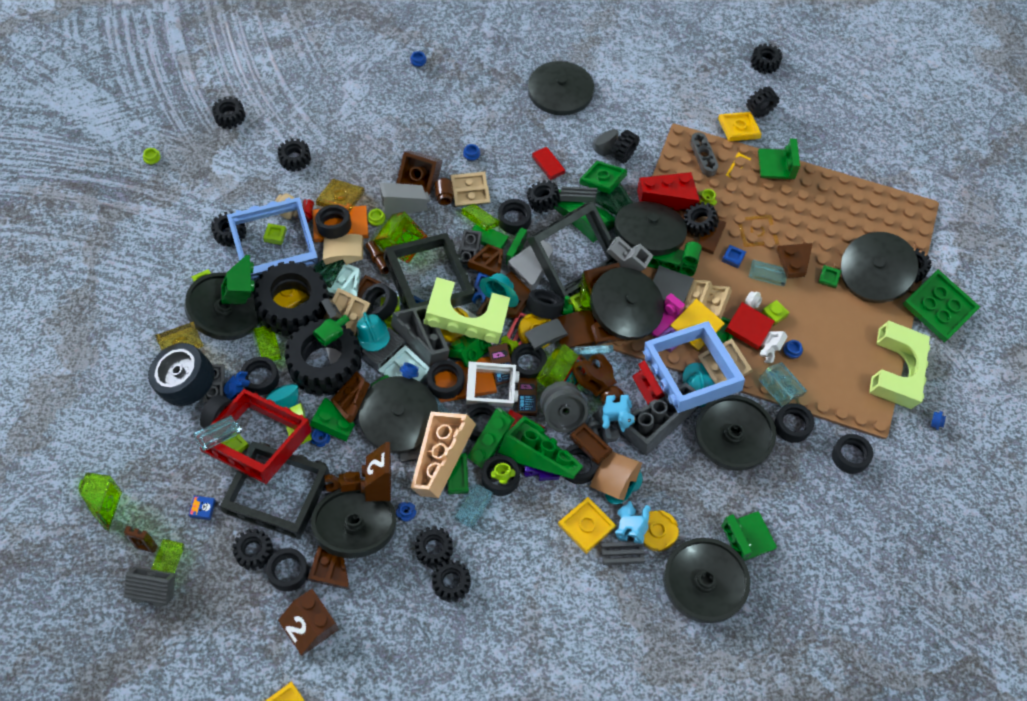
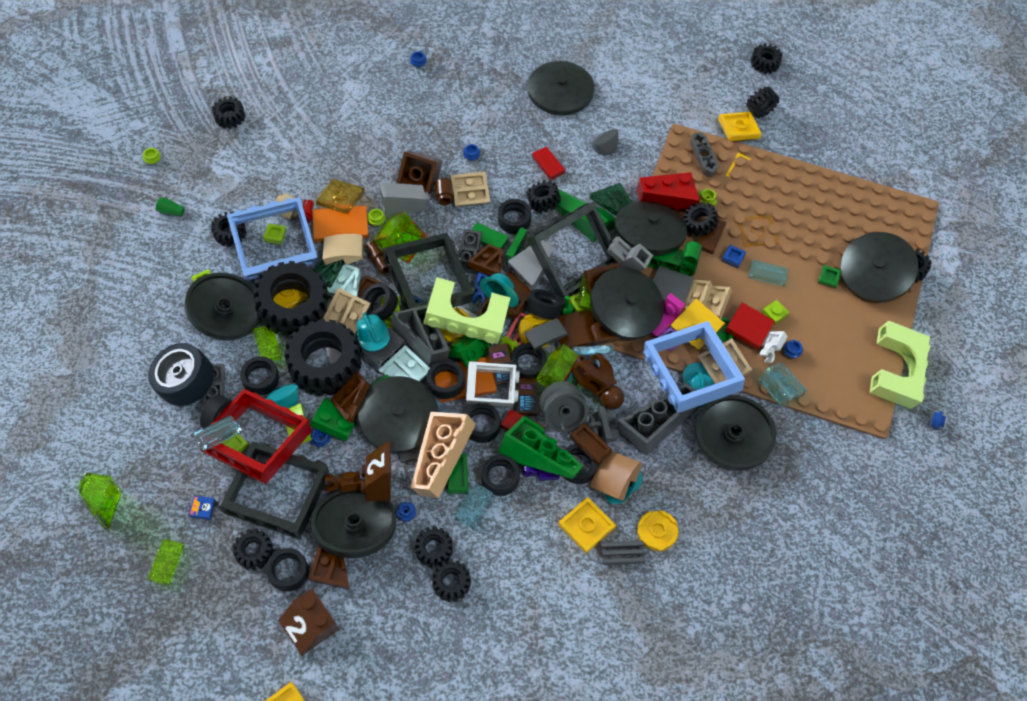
(137, 538): reddish brown tile -> none
(149, 586): dark grey brick -> none
(169, 207): none -> green cone
(182, 334): clear yellow tile -> none
(235, 385): blue plate -> none
(238, 283): green slope -> none
(294, 147): black tyre -> none
(330, 330): green piece -> none
(331, 309): dark grey tile -> none
(337, 230): black tyre -> none
(409, 370): blue plate -> none
(480, 217): clear neon green tile -> none
(491, 437): green plate -> none
(502, 473): lime plate -> none
(578, 194): dark grey tile -> none
(603, 177): green tile -> none
(618, 412): medium azure animal -> none
(625, 146): black tyre -> none
(632, 525): medium azure animal -> none
(647, 383): red bracket -> none
(706, 580): pearl dark grey dish -> none
(748, 535): green bracket -> none
(753, 299): white plate -> none
(780, 162): green bracket -> none
(795, 259): reddish brown wing -> none
(799, 410): black tyre -> none
(847, 466): black tyre -> none
(941, 305): green plate -> none

